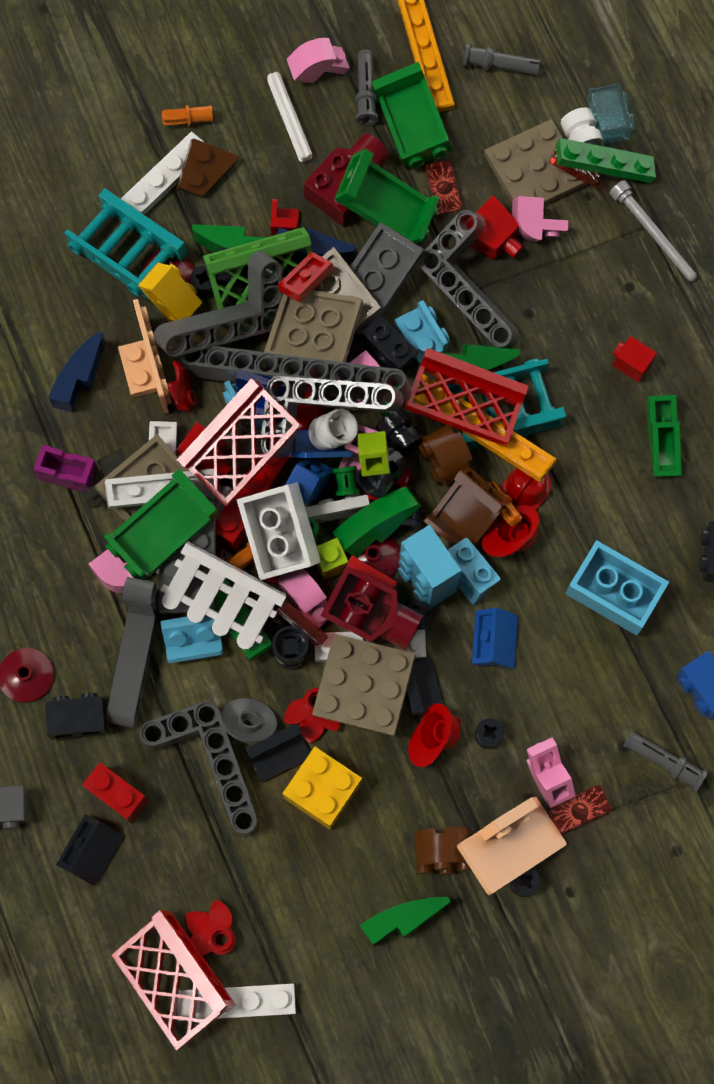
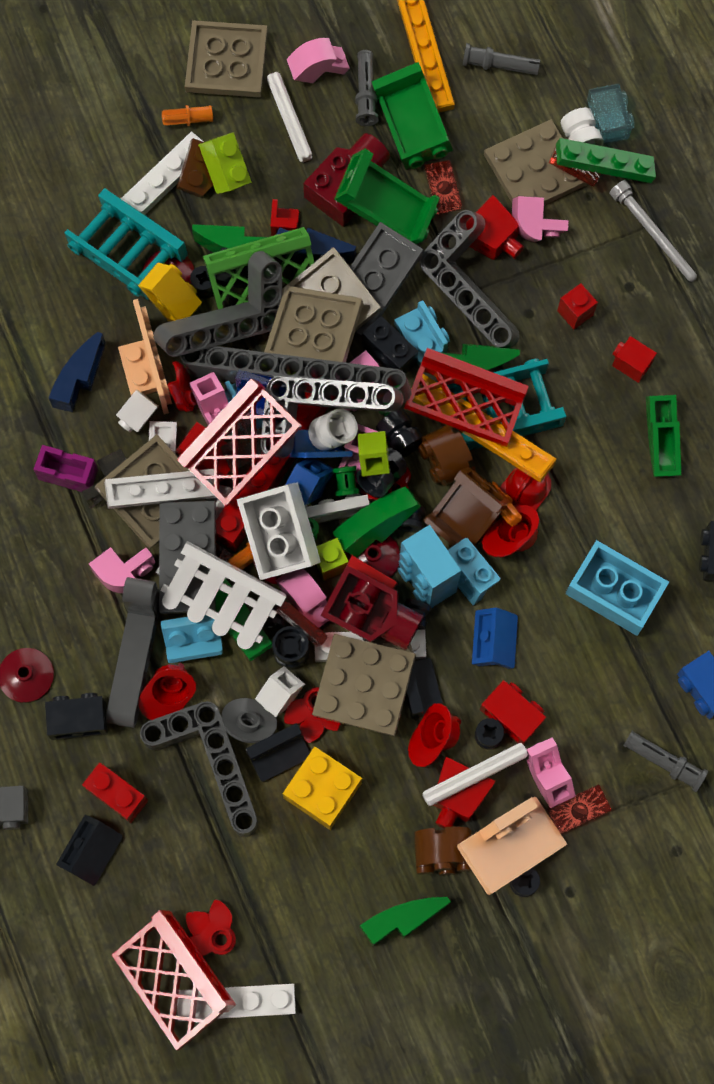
(136, 412): none -> white brick
(161, 526): green panel -> none
(167, 691): none -> red piece
(209, 396): none -> bright pink brick
(225, 163): none -> lime brick
(226, 58): none -> dark tan plate
(279, 691): none -> white brick
(305, 277): red plate -> none
(464, 803): none -> red torso
(475, 774): none -> white axle
(513, 711): none -> red brick
(577, 306): none -> red brick

